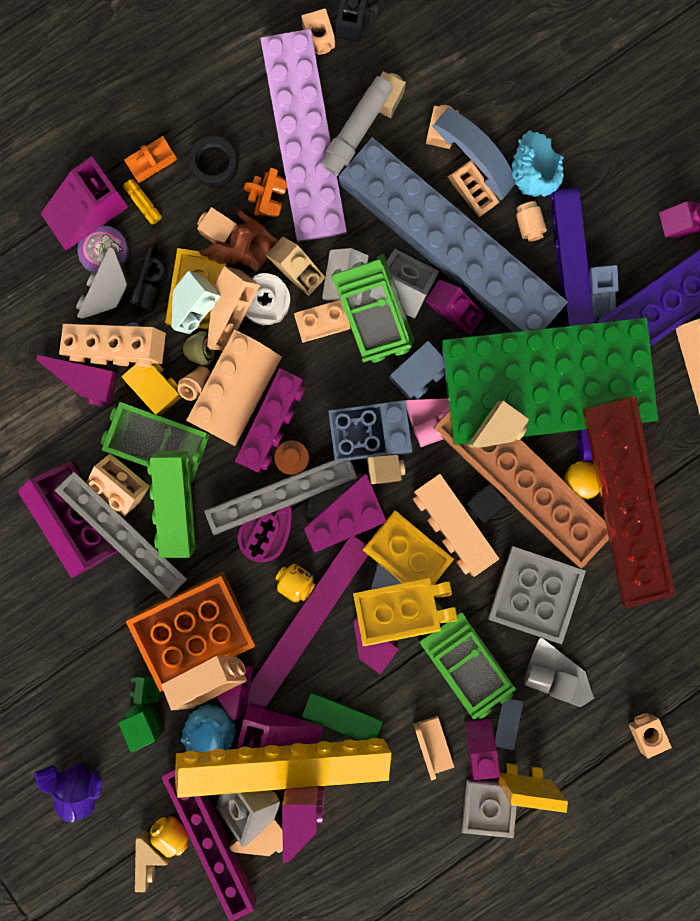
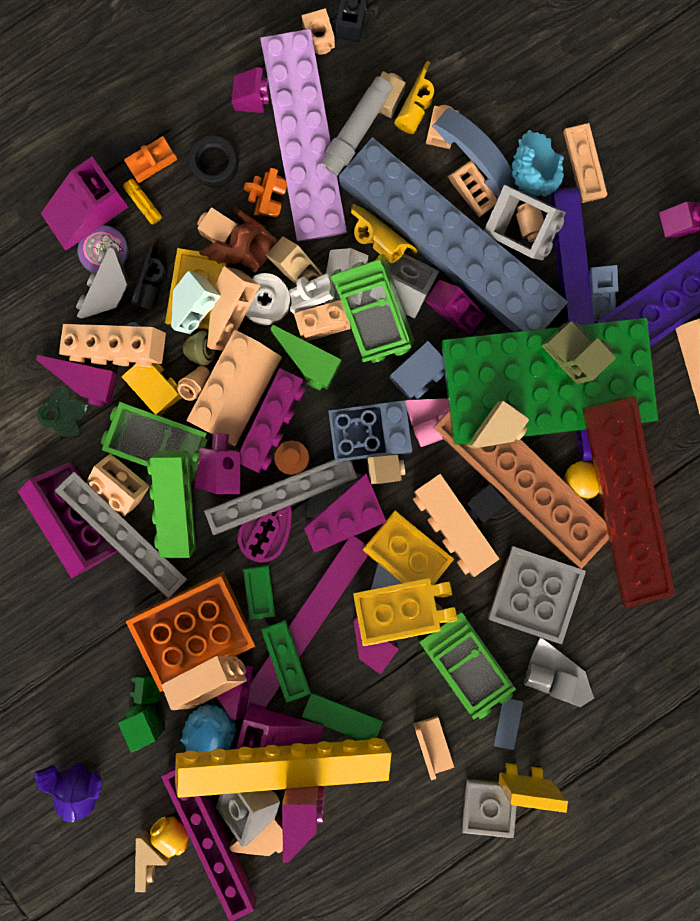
(66, 412): none -> clear green plate
(218, 467): none -> magenta torso
(250, 91): none -> magenta slope
(259, 592): none -> green tile
(286, 661): none -> green tile
(295, 583): yellow head -> none
(311, 361): none -> bright green slope
(312, 293): none -> white hips
(373, 230): none -> yellow panel
(414, 106): none -> yellow panel
(481, 749): magenta slope -> none
(503, 213): none -> light grey window
(576, 354): none -> olive brick
(585, 162): none -> light nougat tile
(657, 742): light nougat brick -> none

